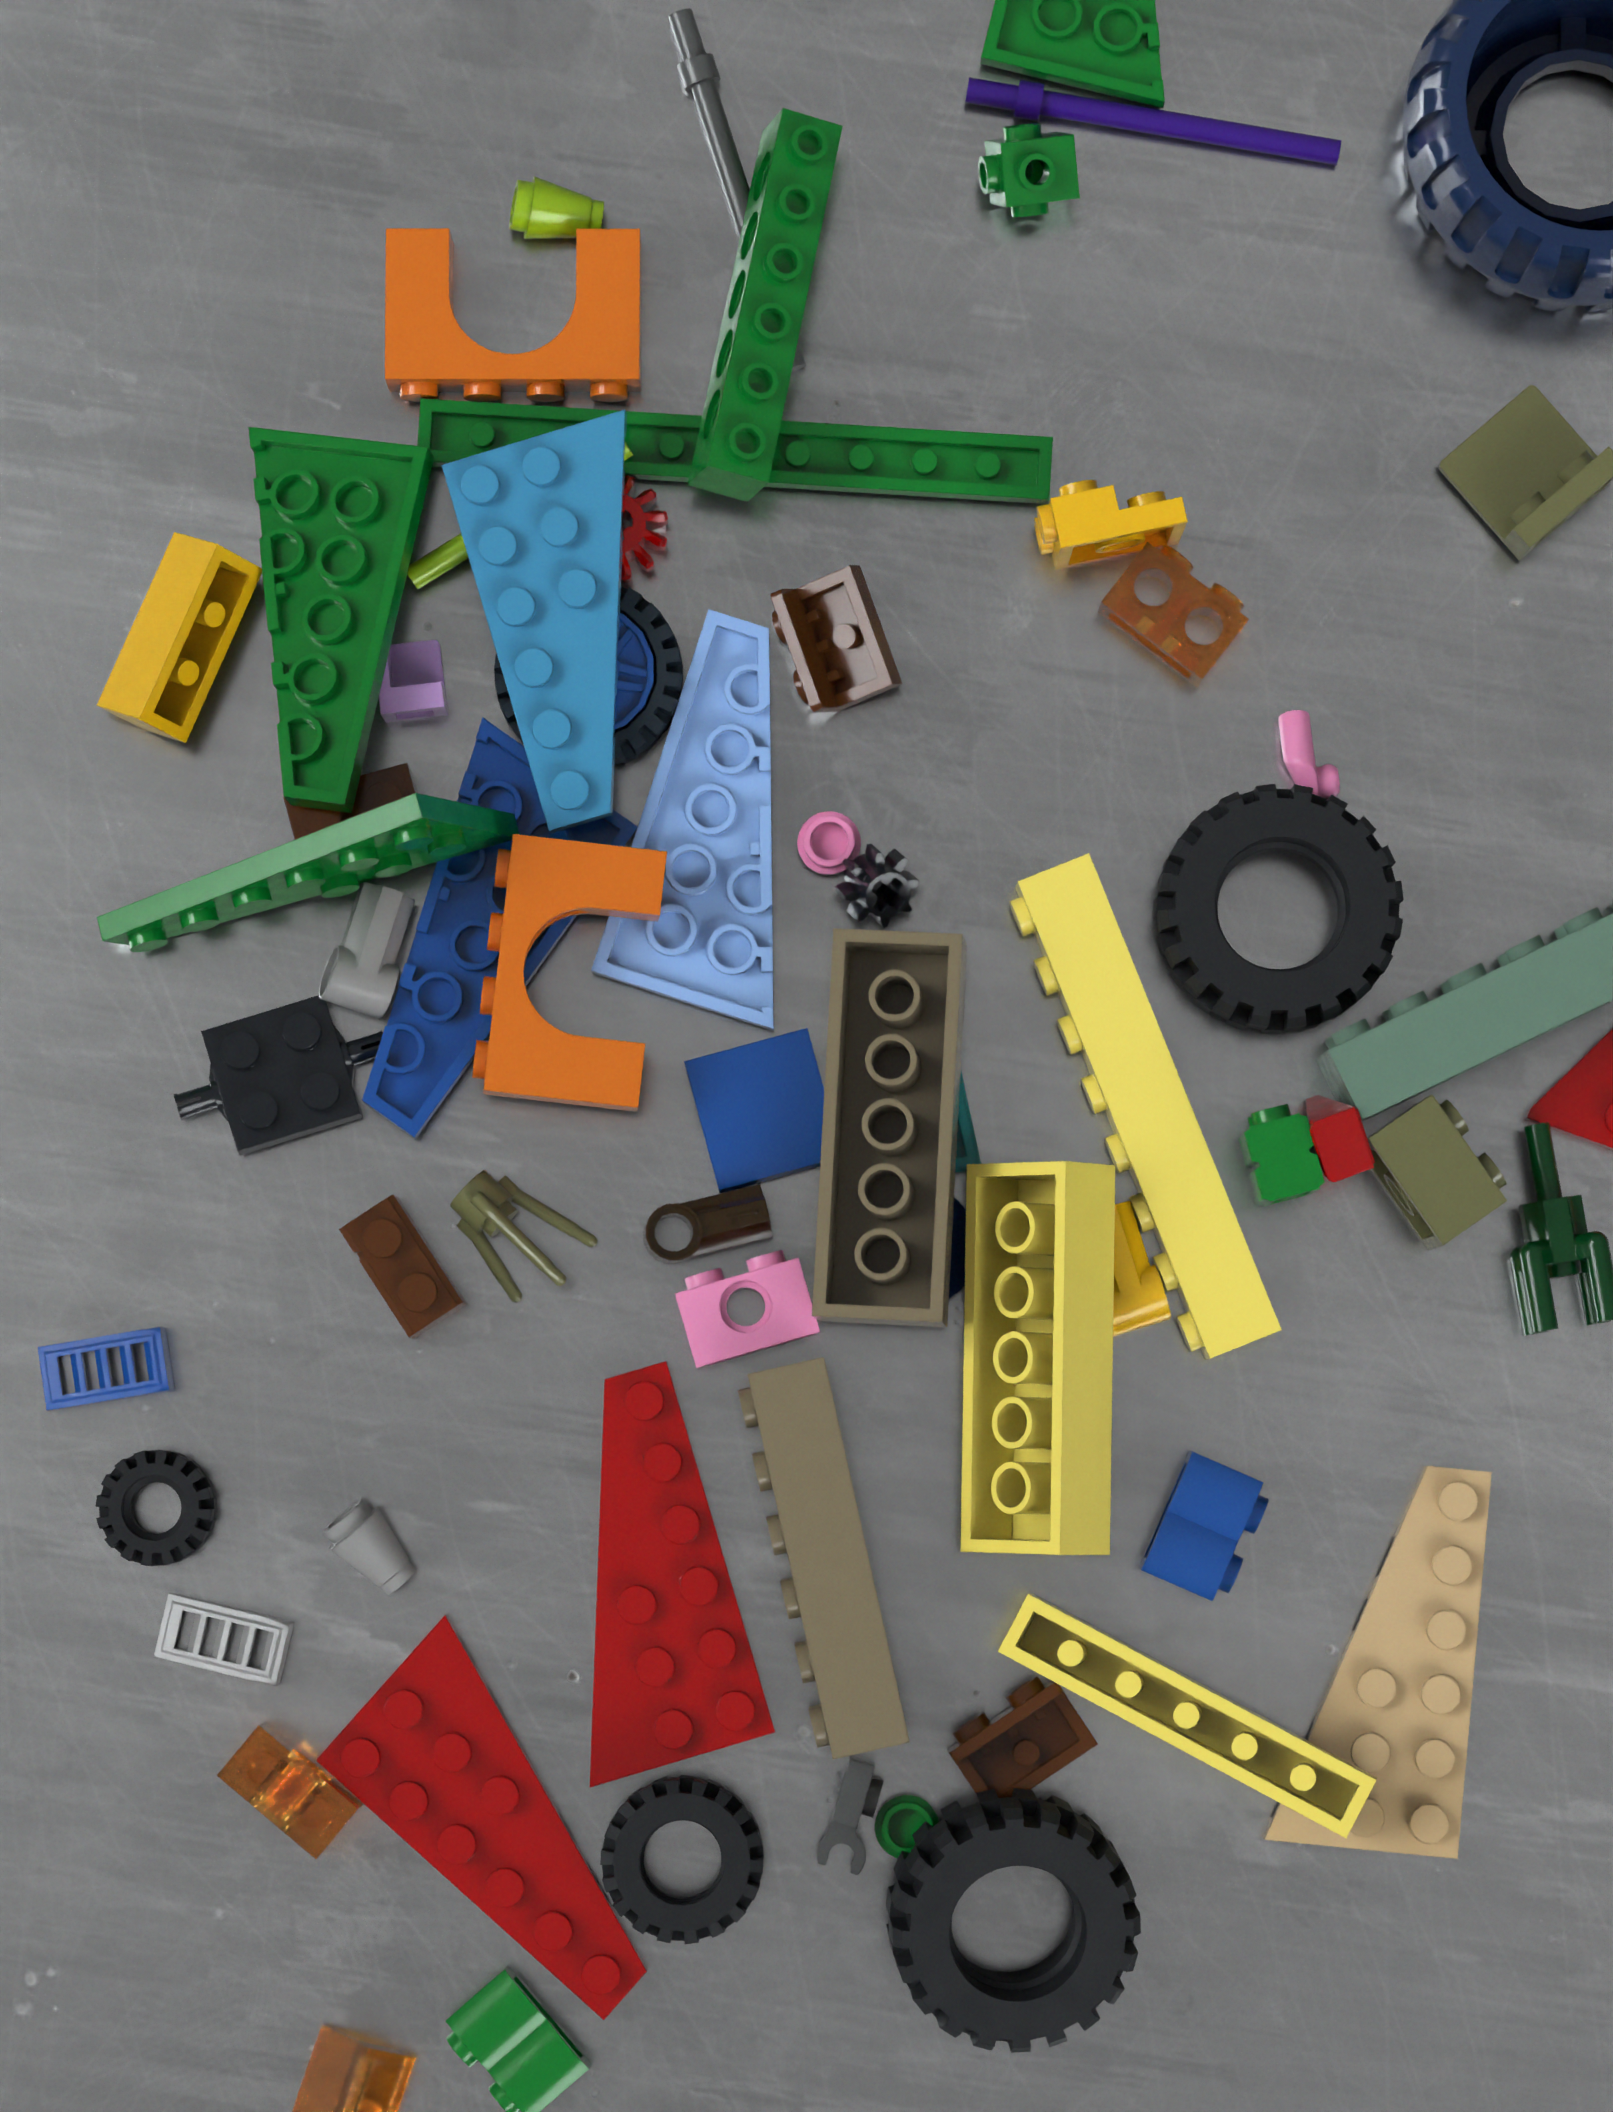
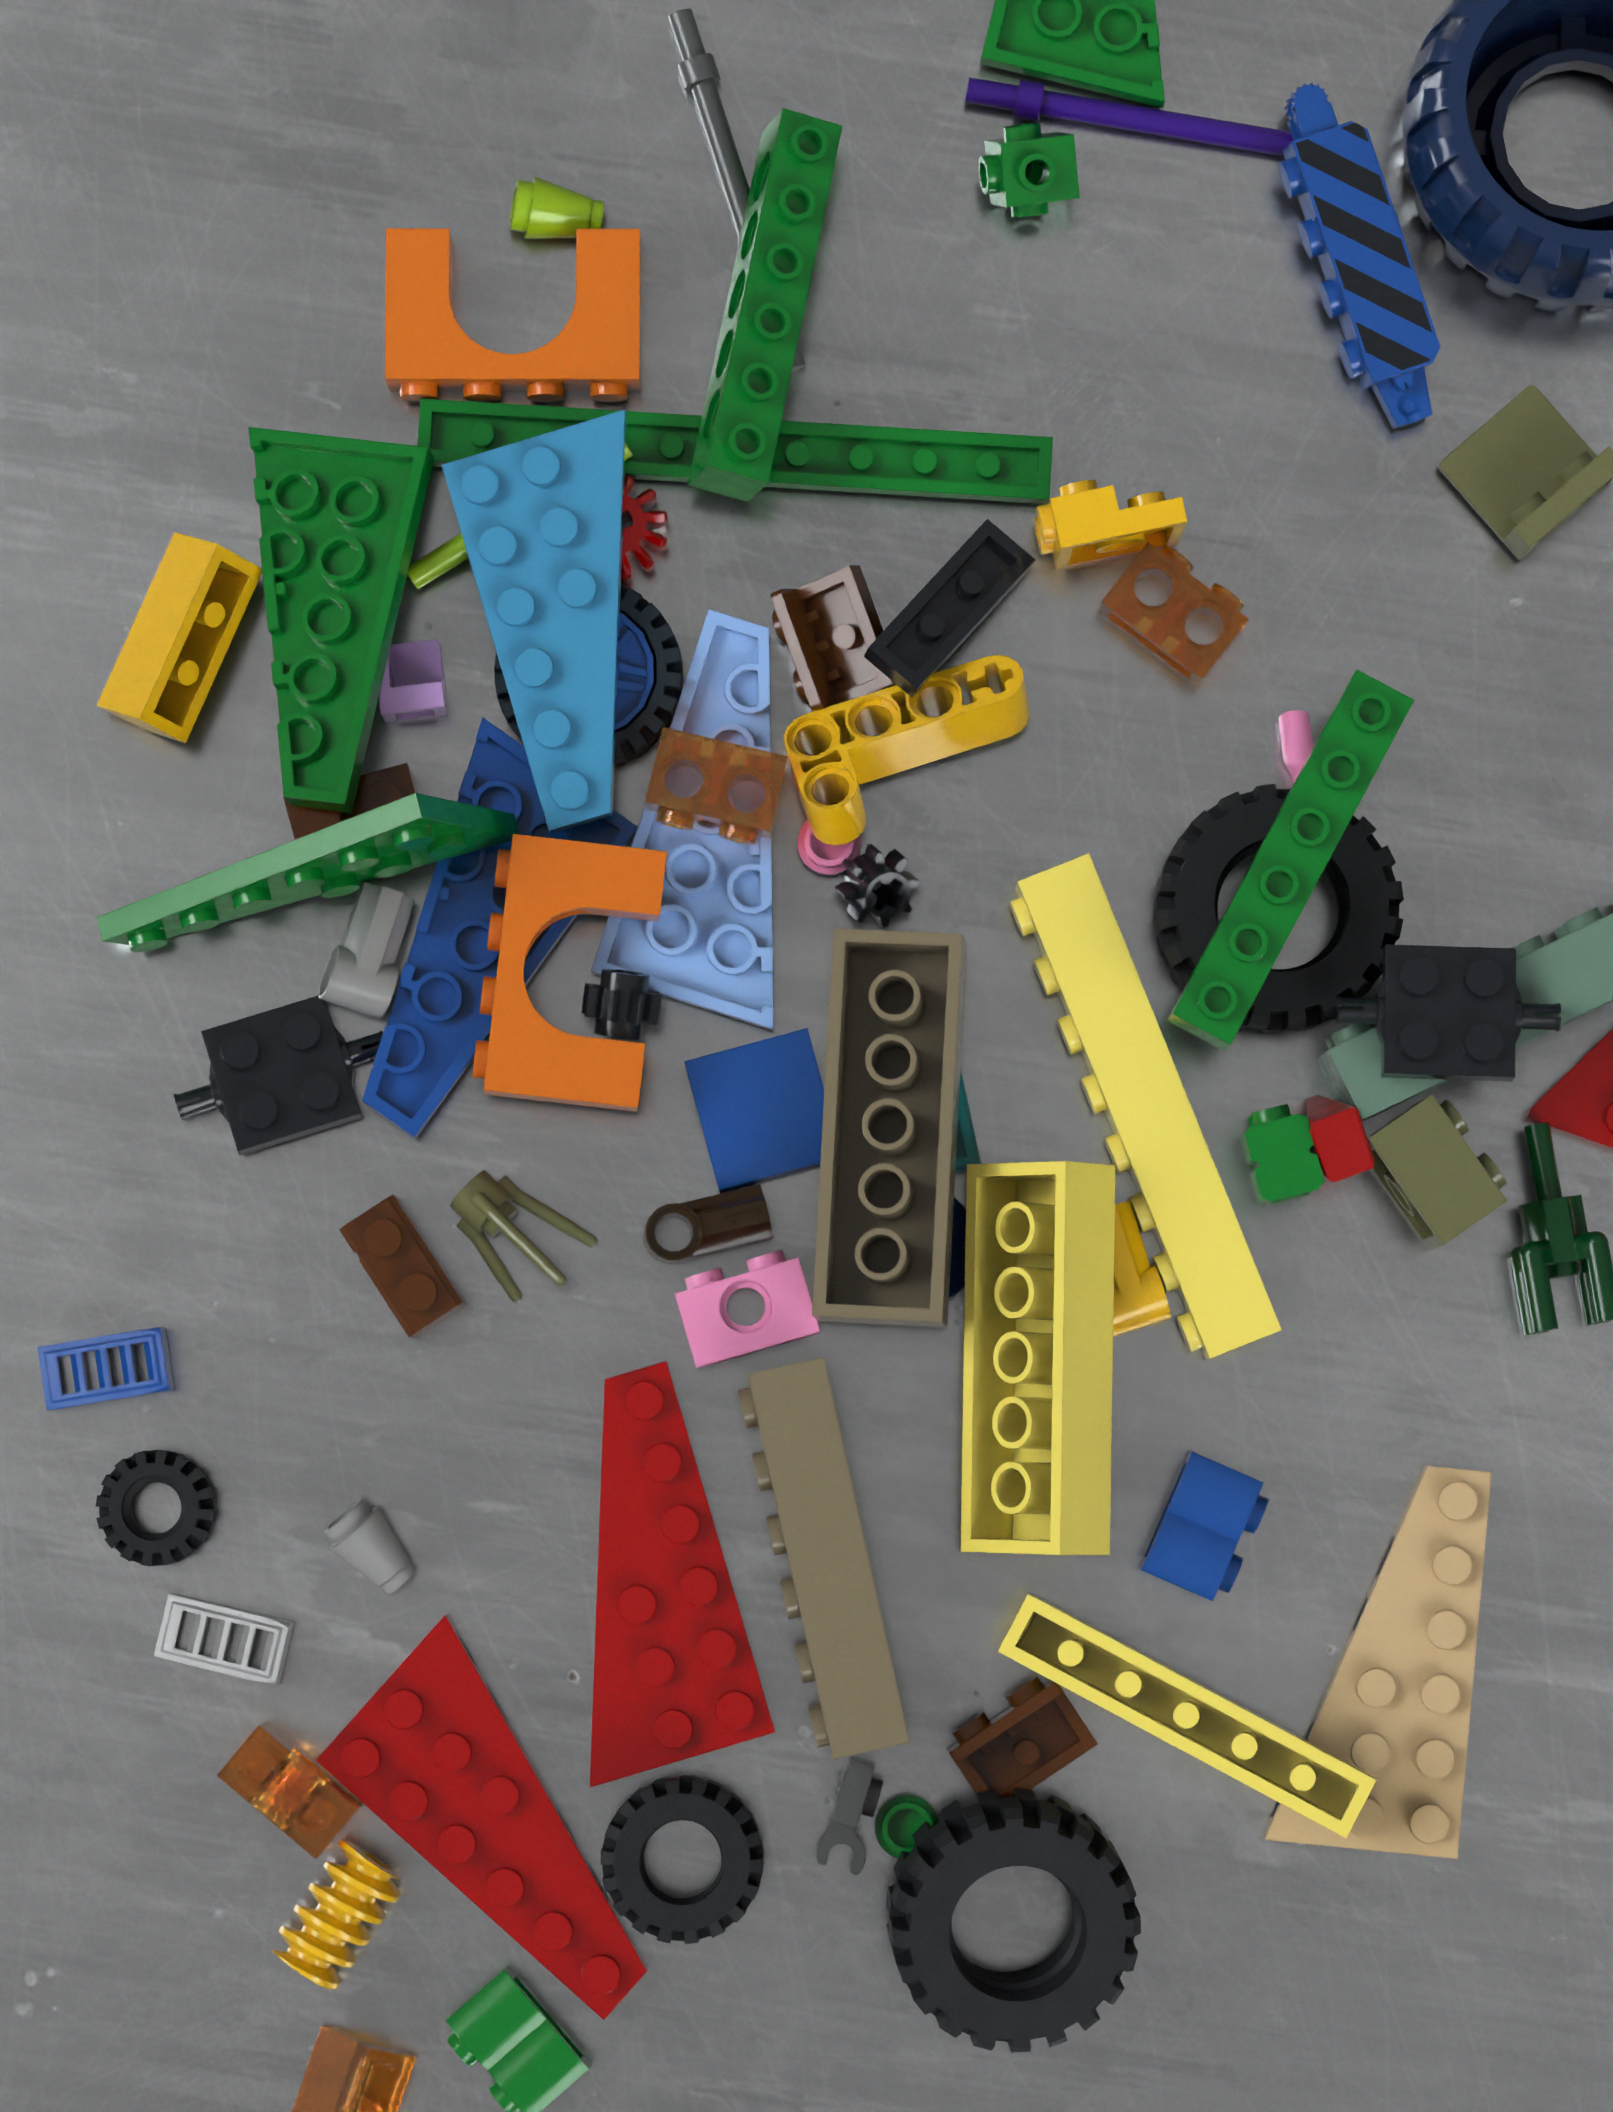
(339, 1916): none -> yellow piece
(621, 1004): none -> black gear
(721, 768): none -> clear orange brick
(949, 608): none -> black plate
(976, 707): none -> yellow beam
(1290, 860): none -> green brick
(1361, 255): none -> blue hinge
(1448, 1013): none -> black plate

